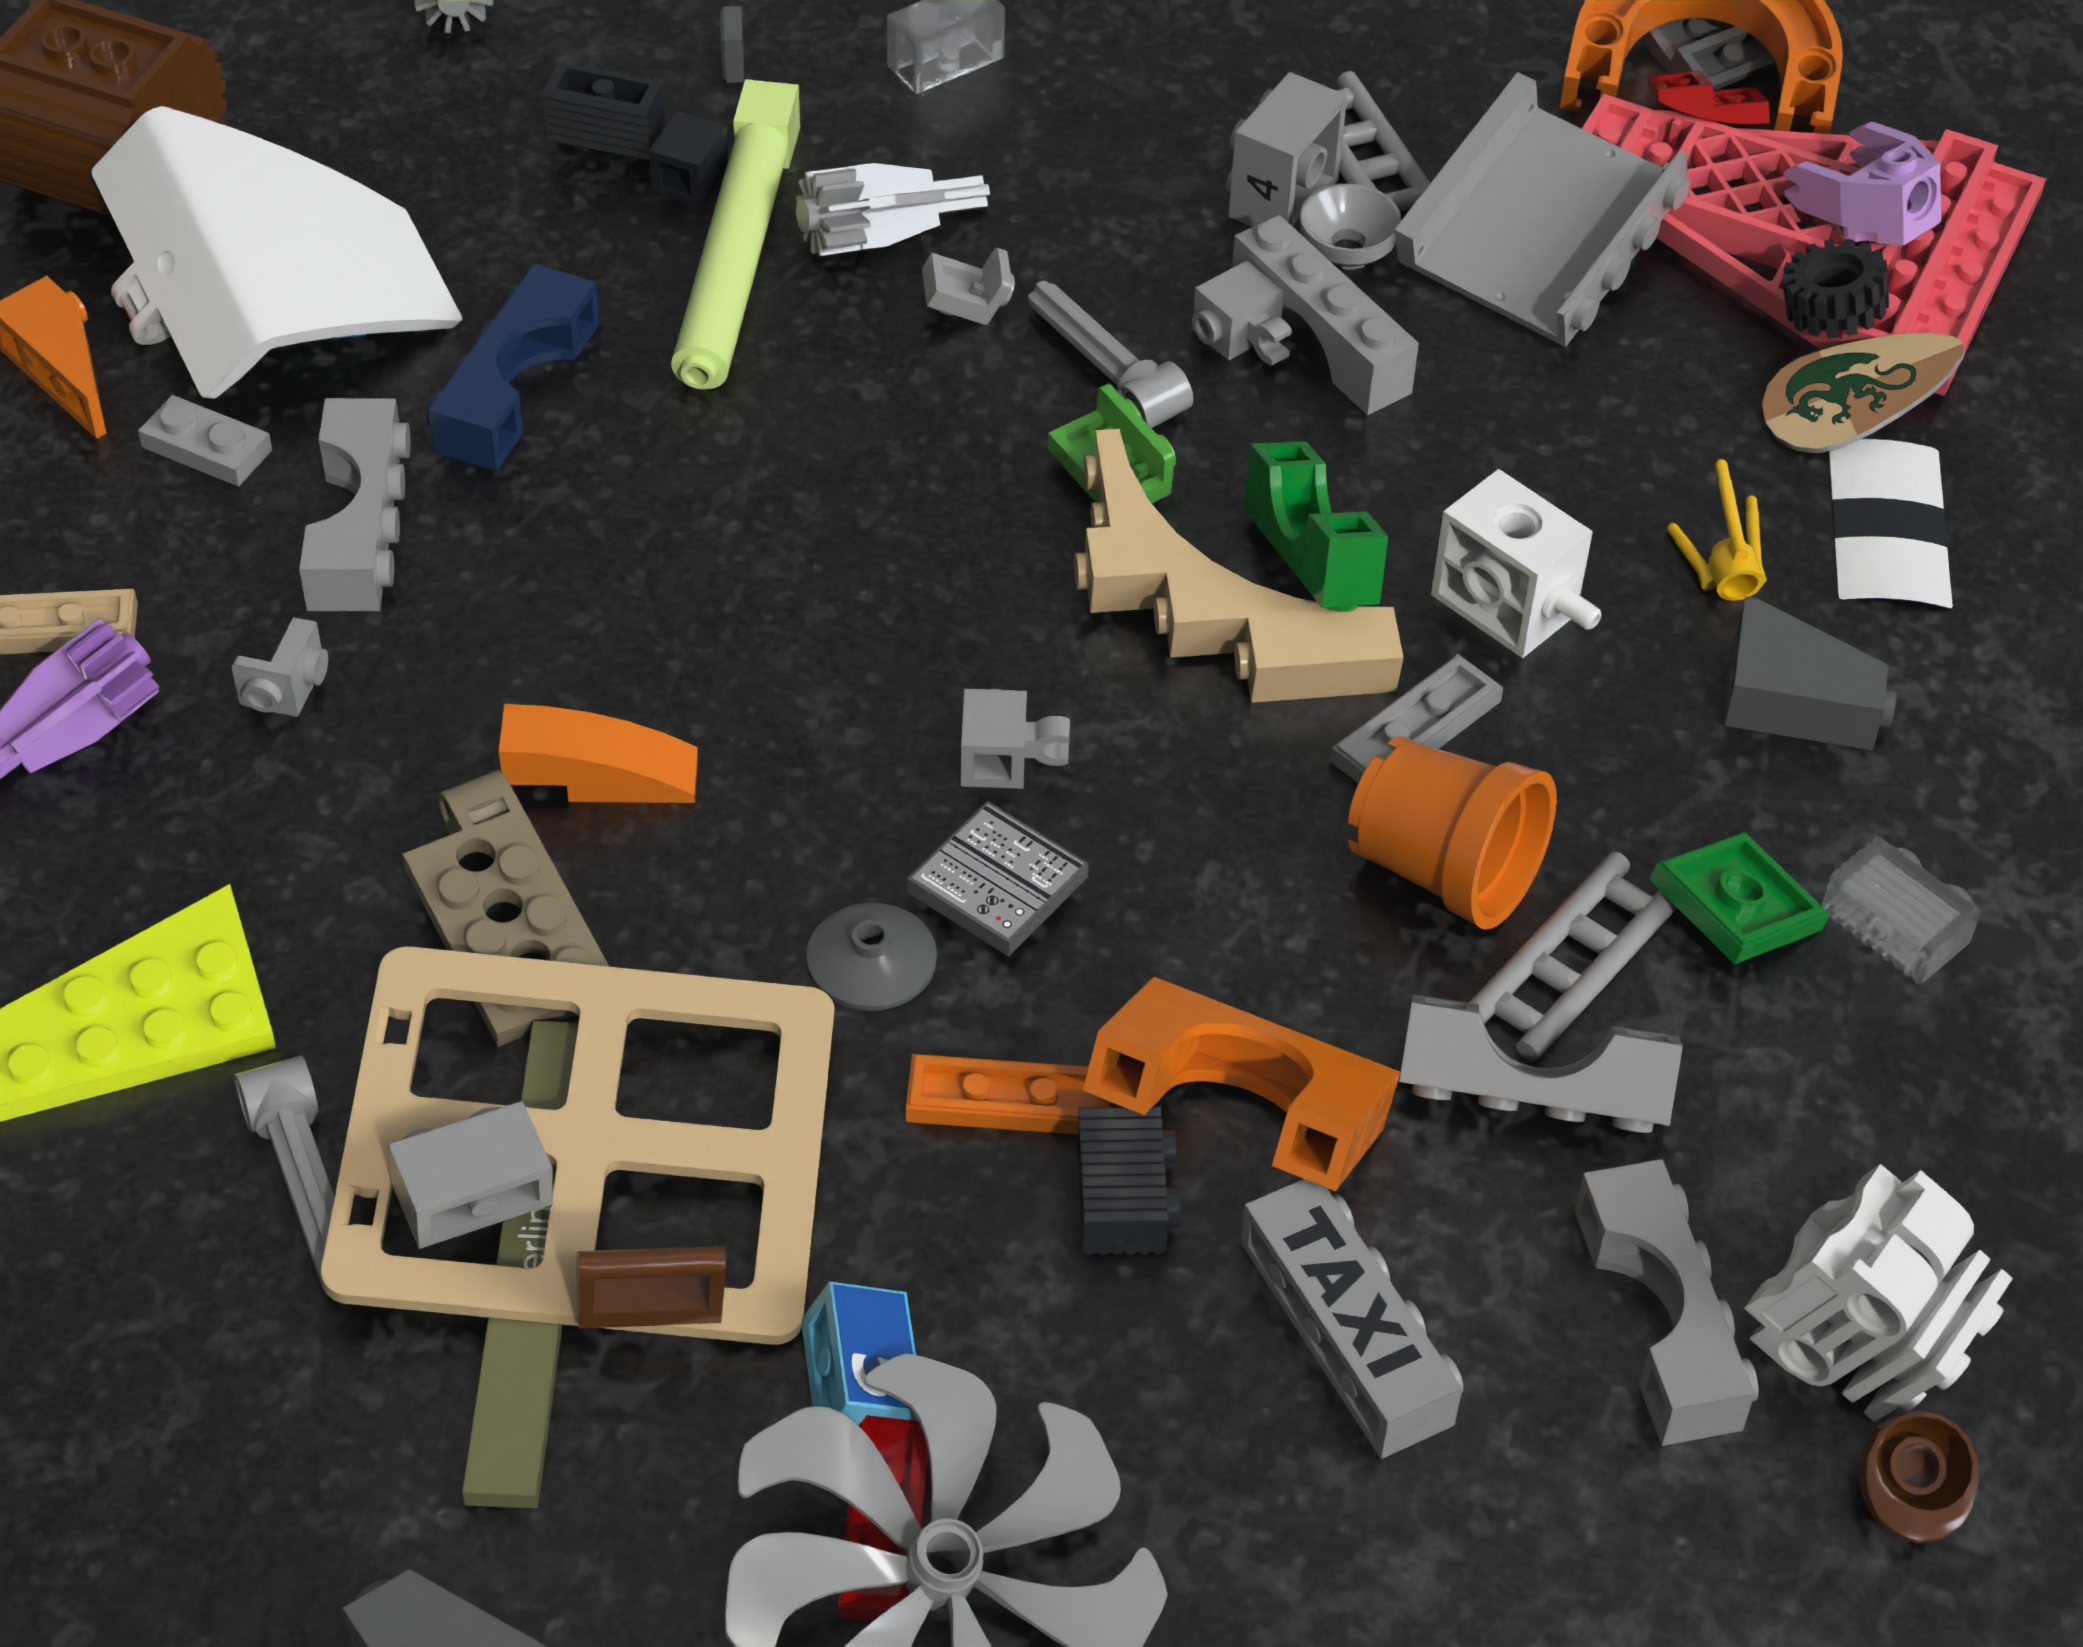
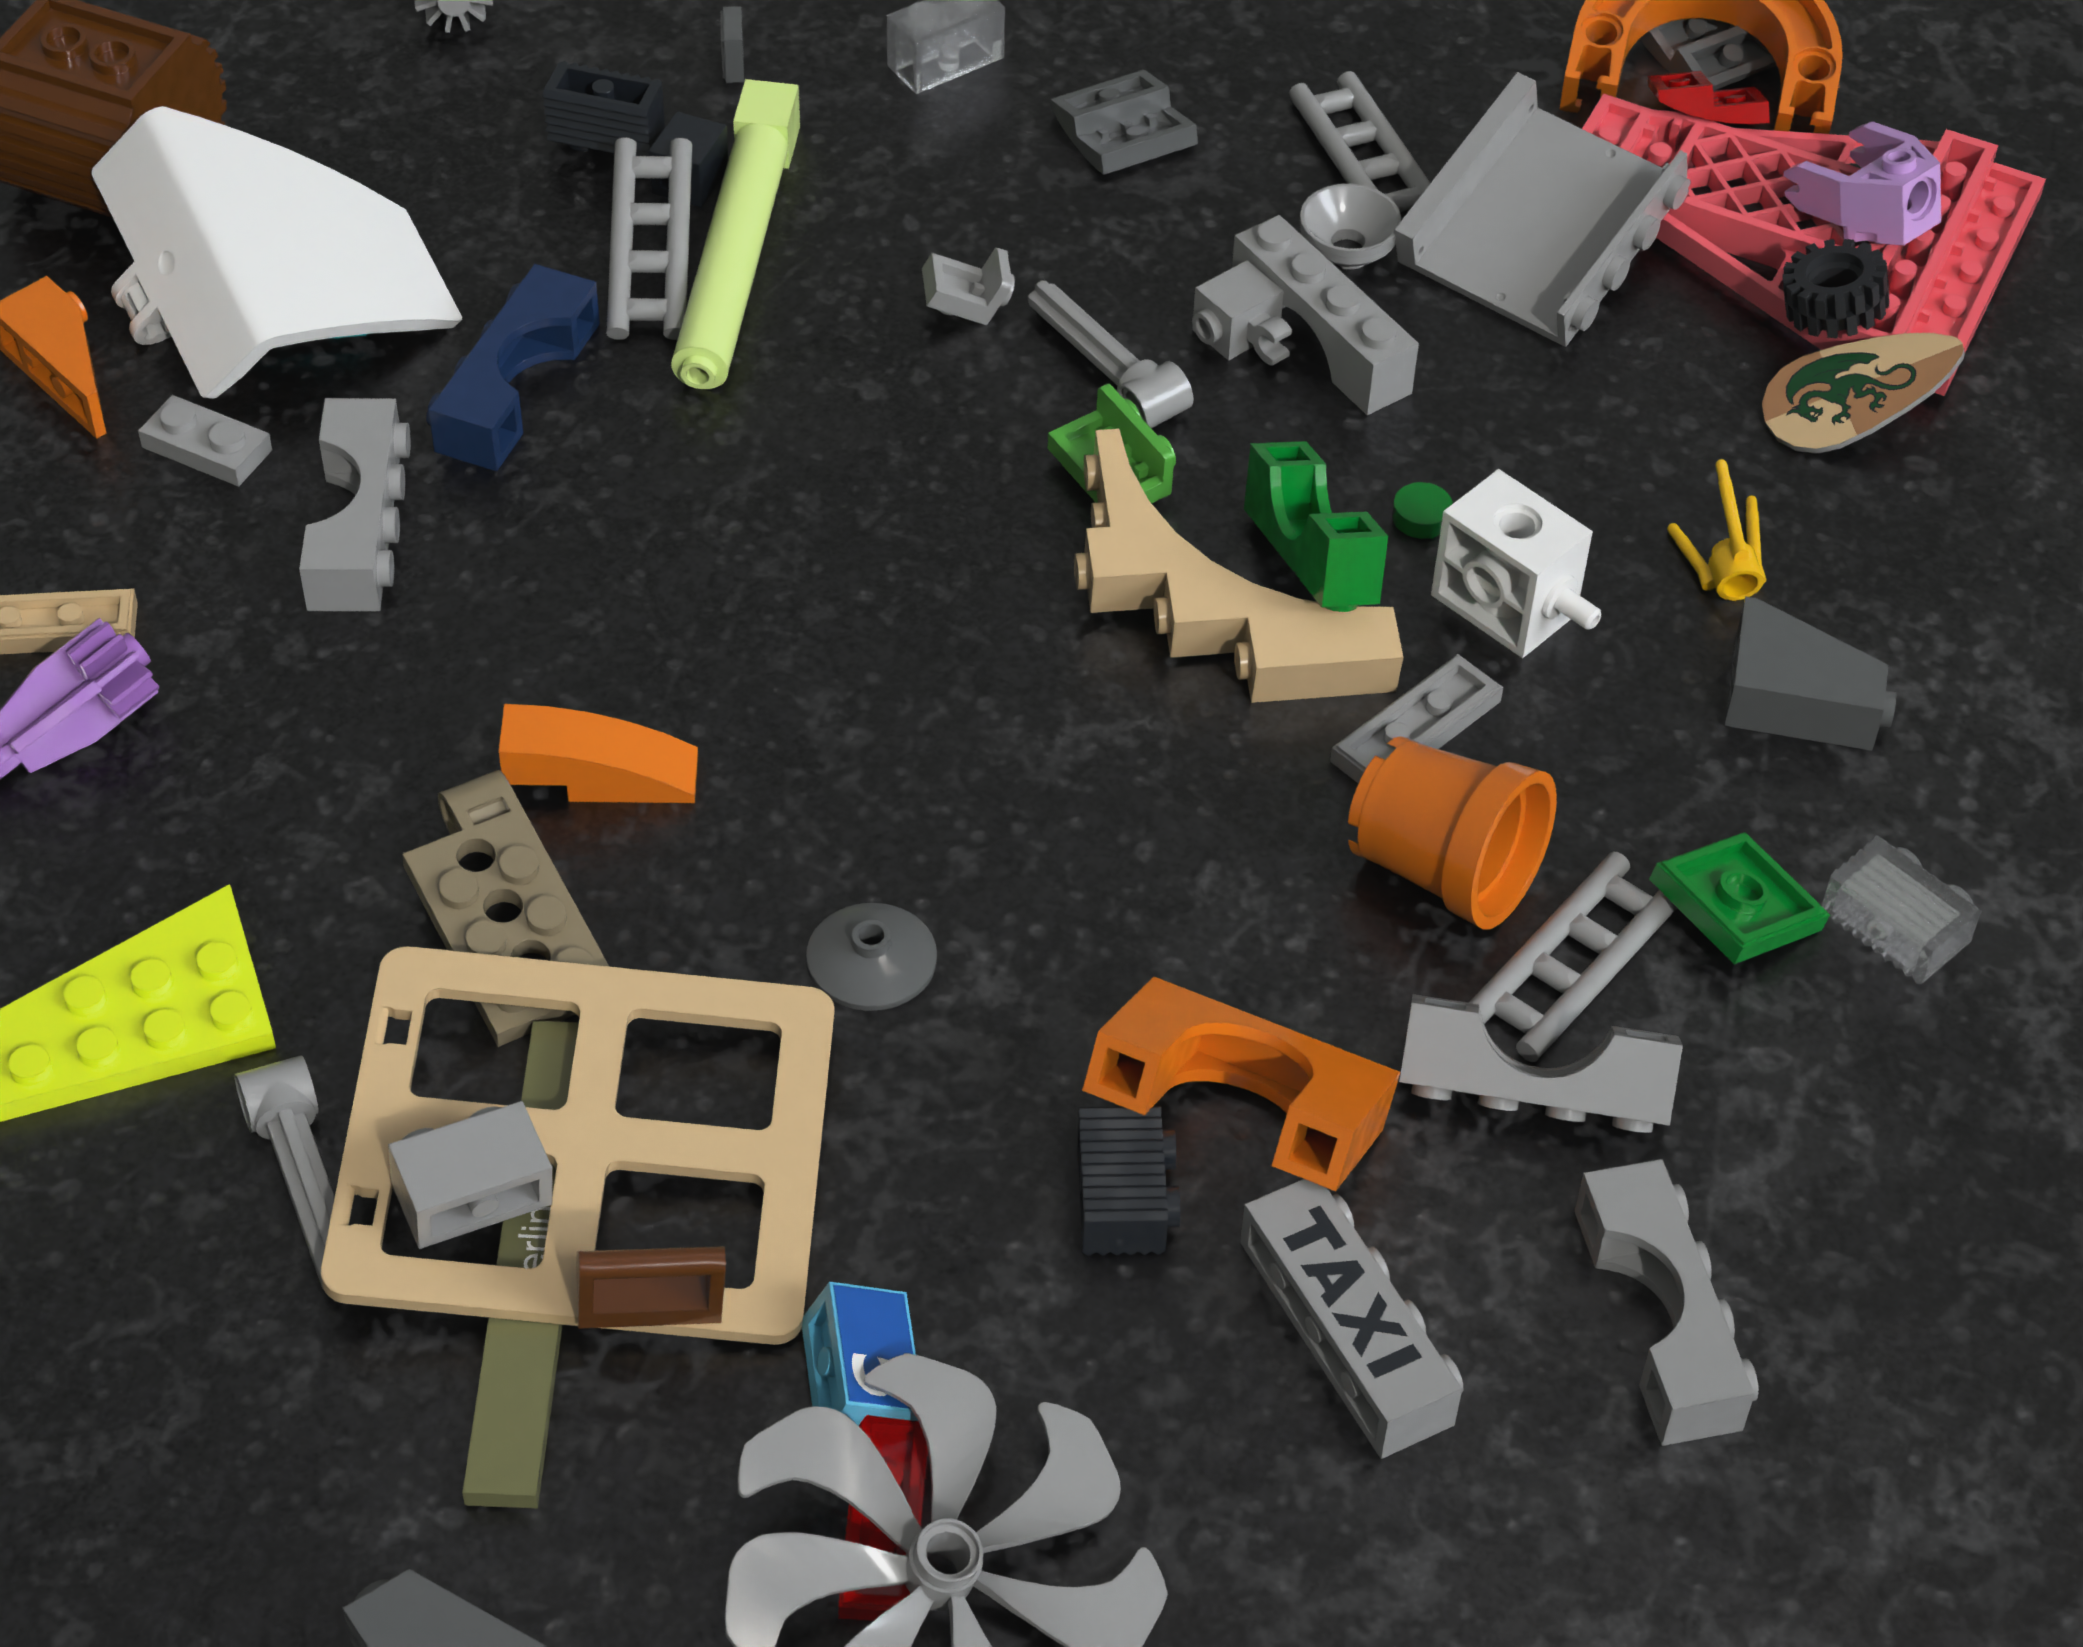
(289, 677): light grey bracket -> none
(672, 261): none -> light grey bar
(878, 205): piece -> none
(997, 878): tile -> none
(997, 1094): orange tile -> none
(1000, 739): light grey brick -> none
(1124, 121): none -> dark grey slope
(1285, 151): light grey brick -> none
(1420, 509): none -> green tile
(1879, 1293): white piece -> none
(1890, 522): white sticker -> none
(1919, 1476): reddish brown hat -> none

